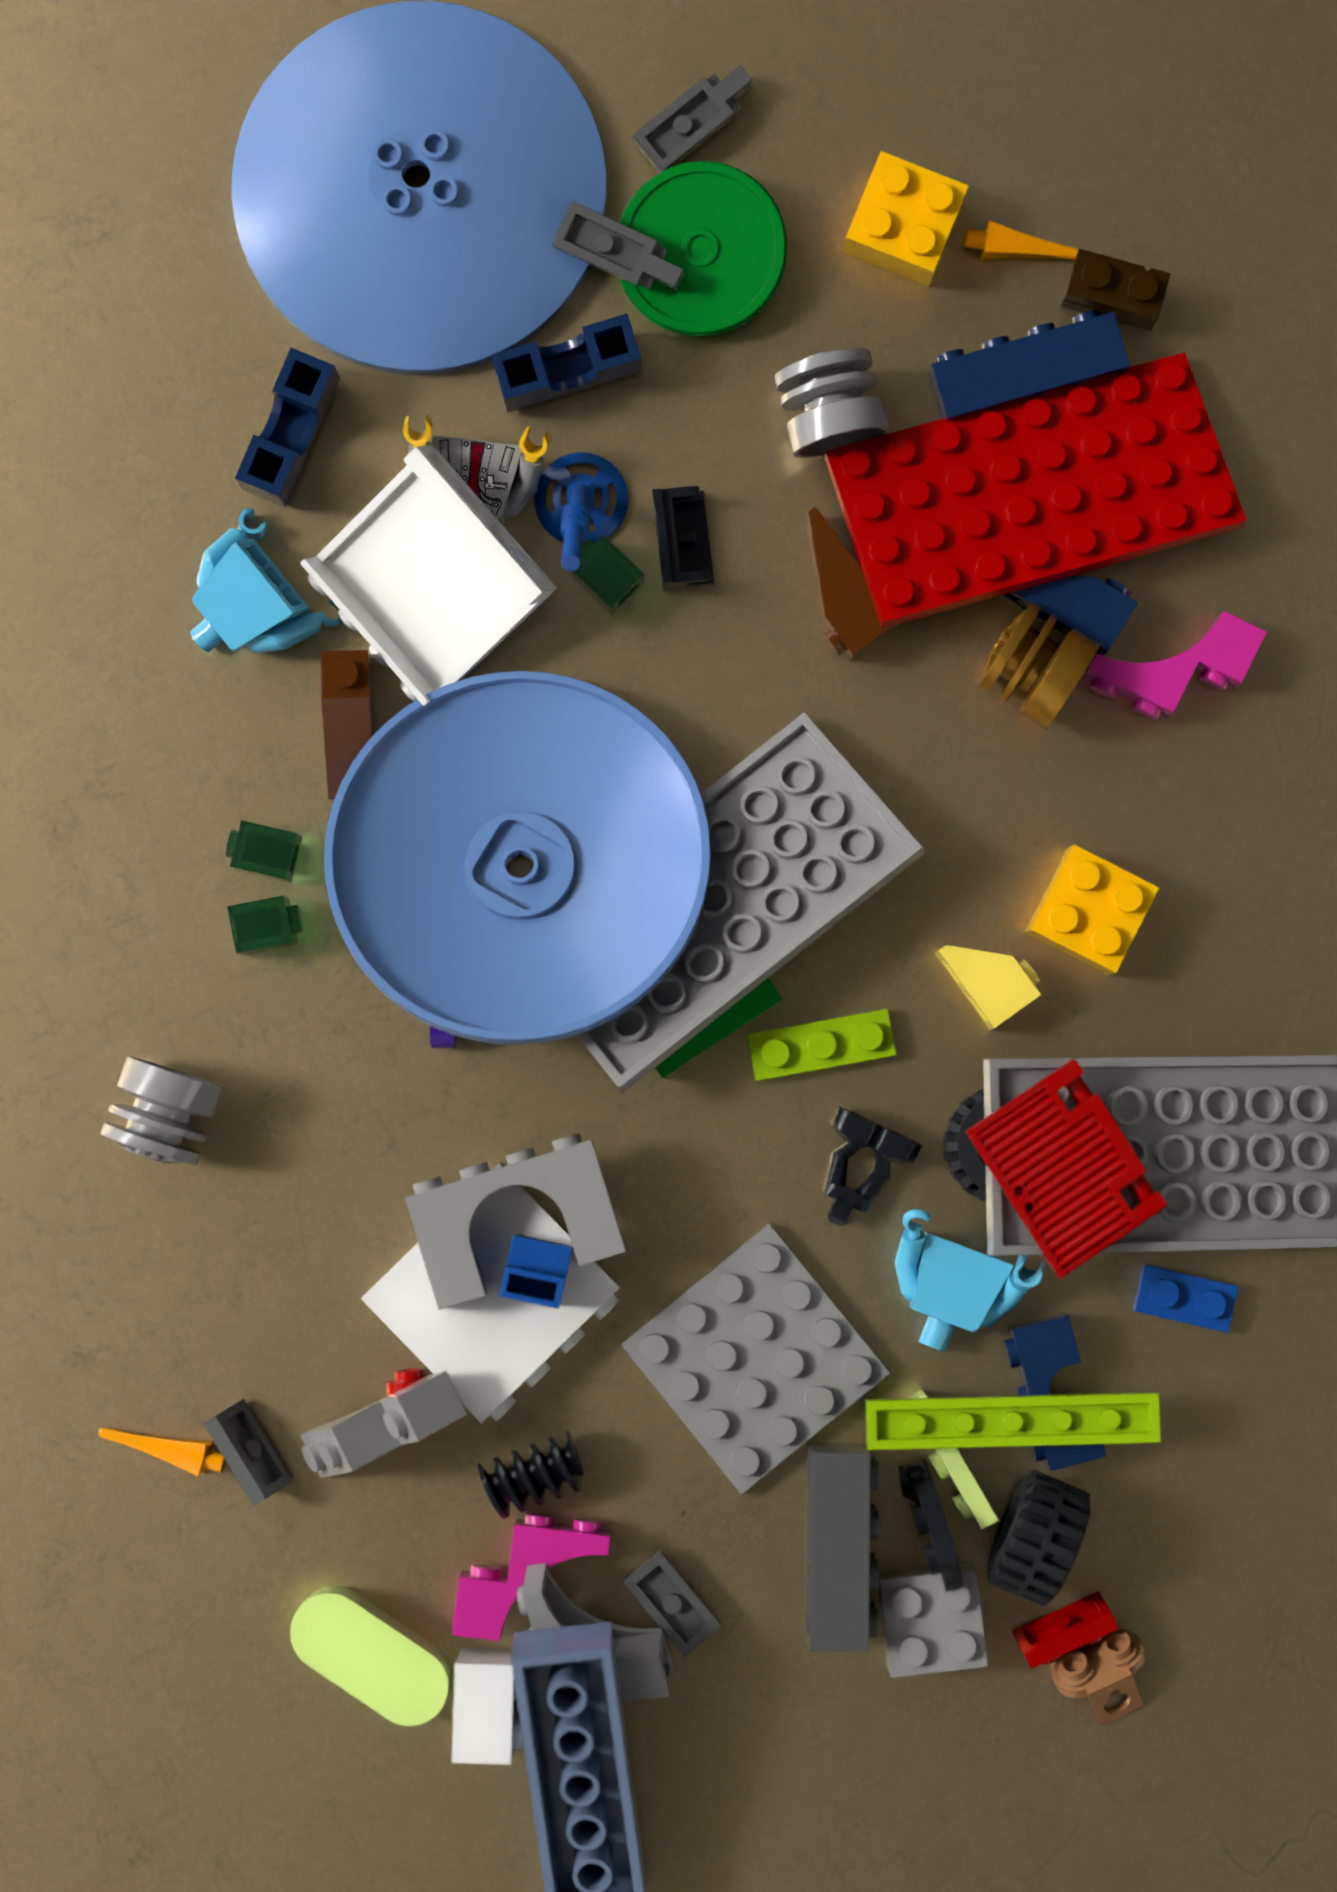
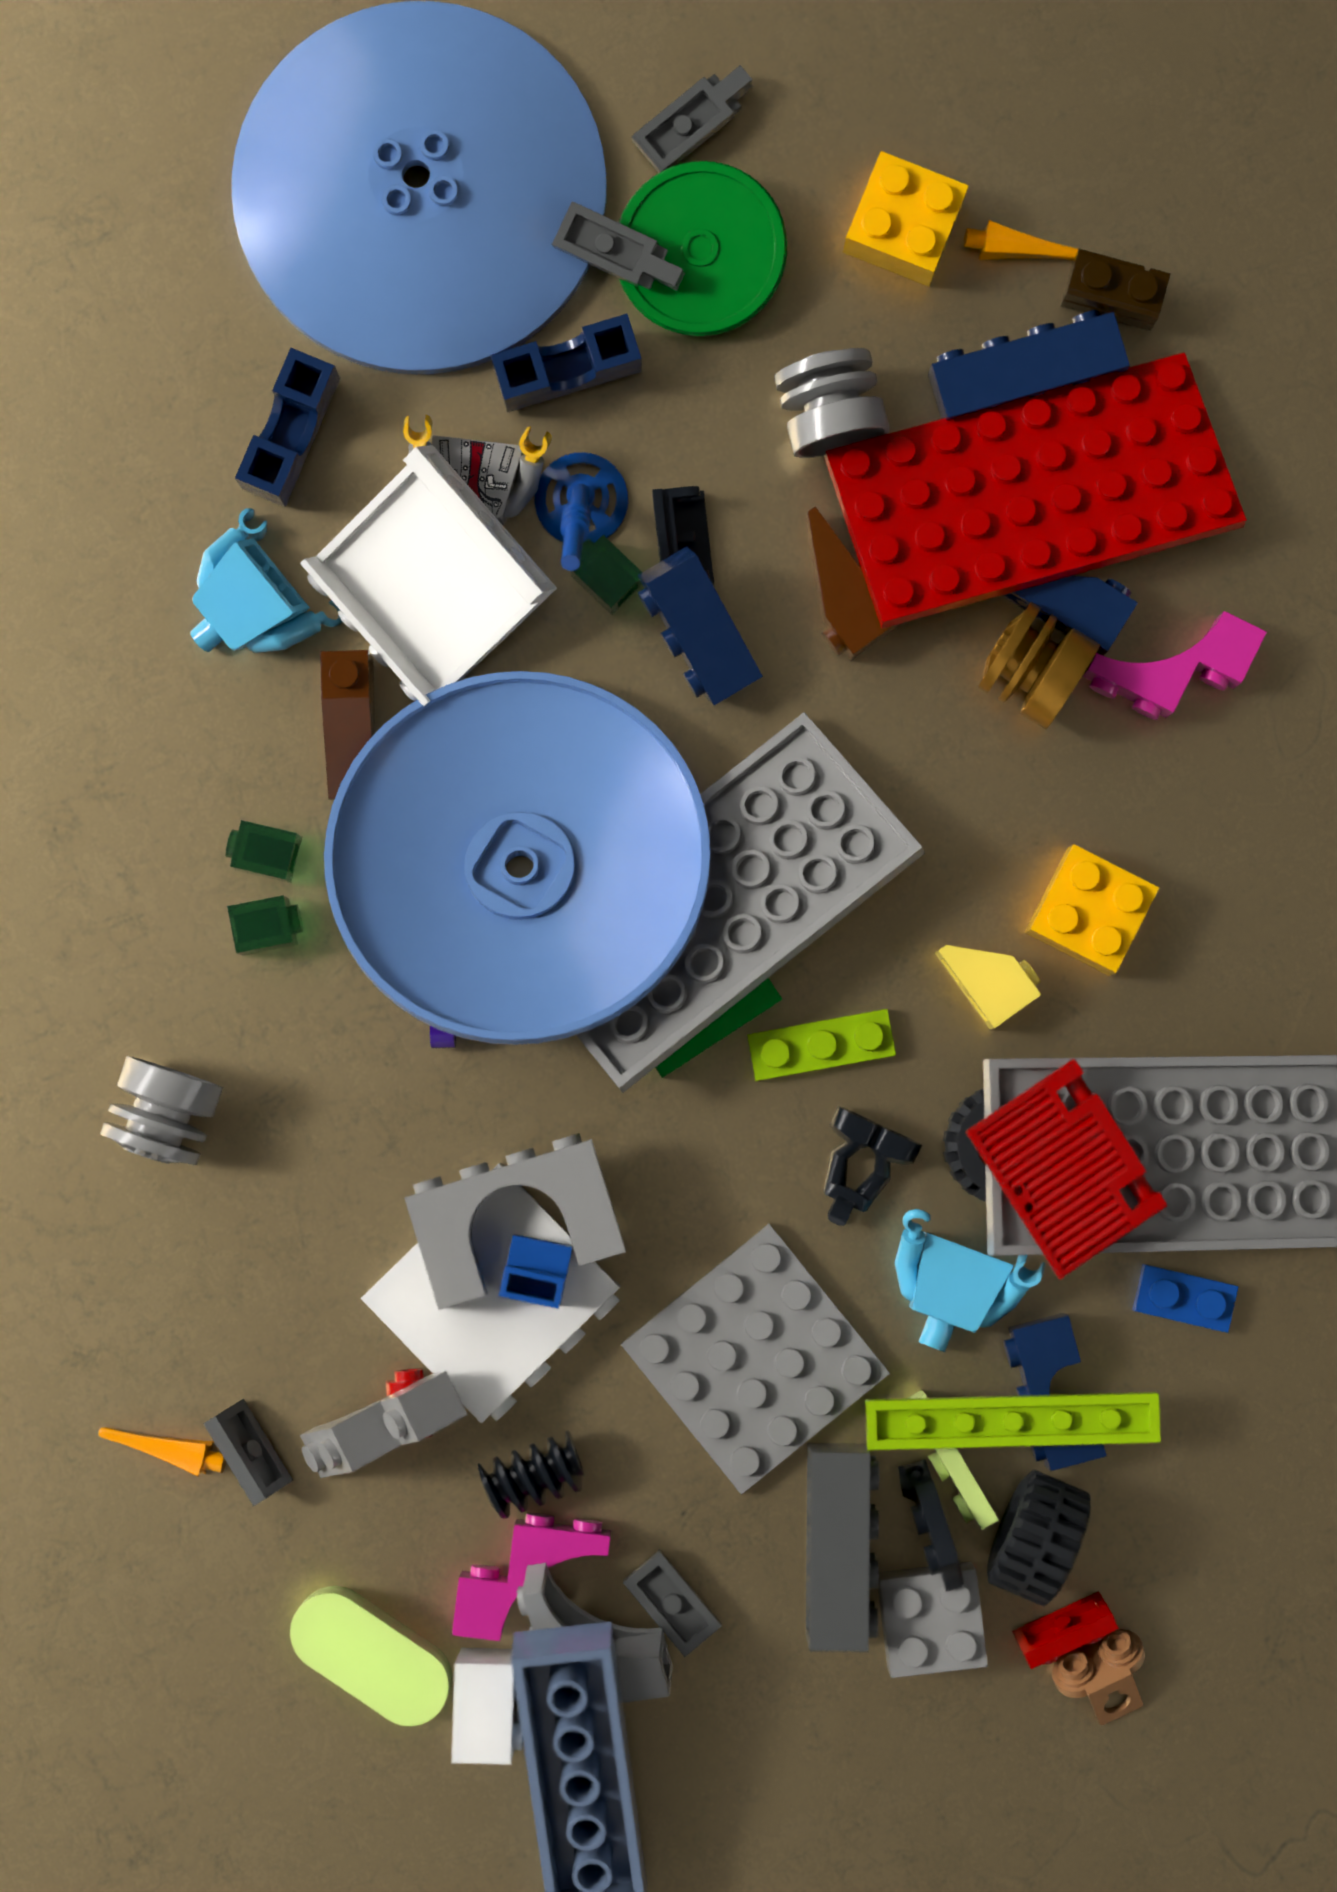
(698, 627): none -> dark blue brick

